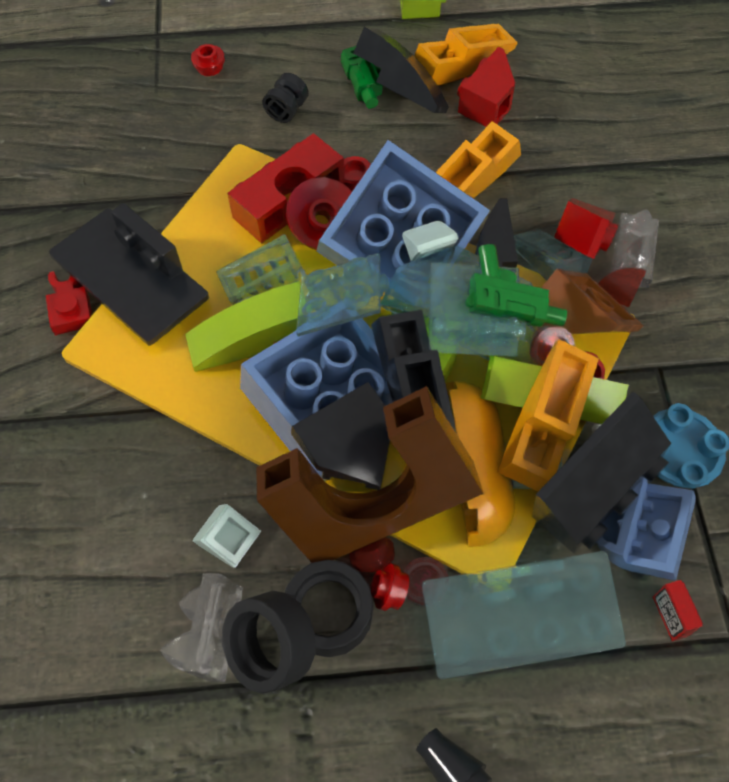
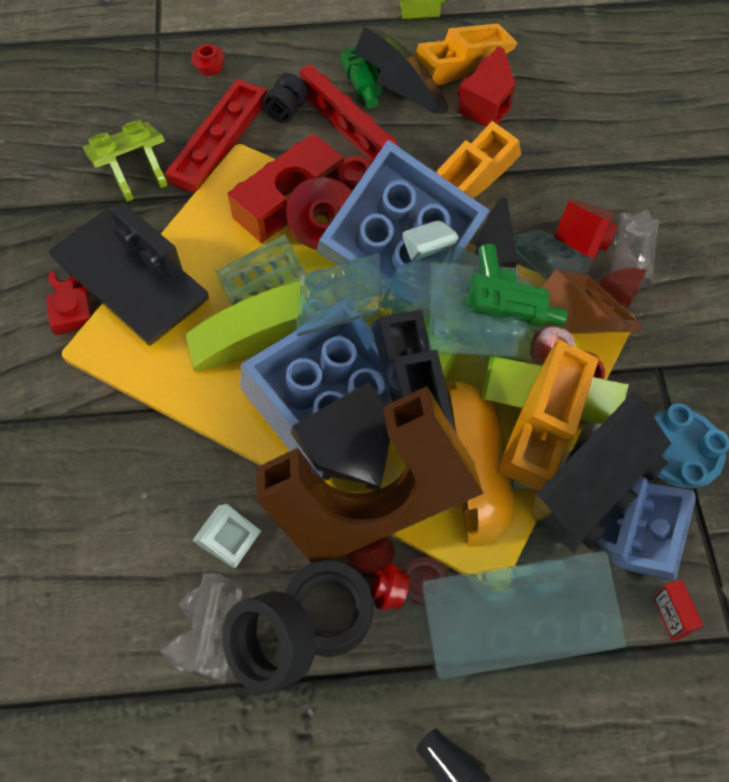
(104, 148): none -> lime plate
(216, 136): none -> red plate
(344, 114): none -> red plate

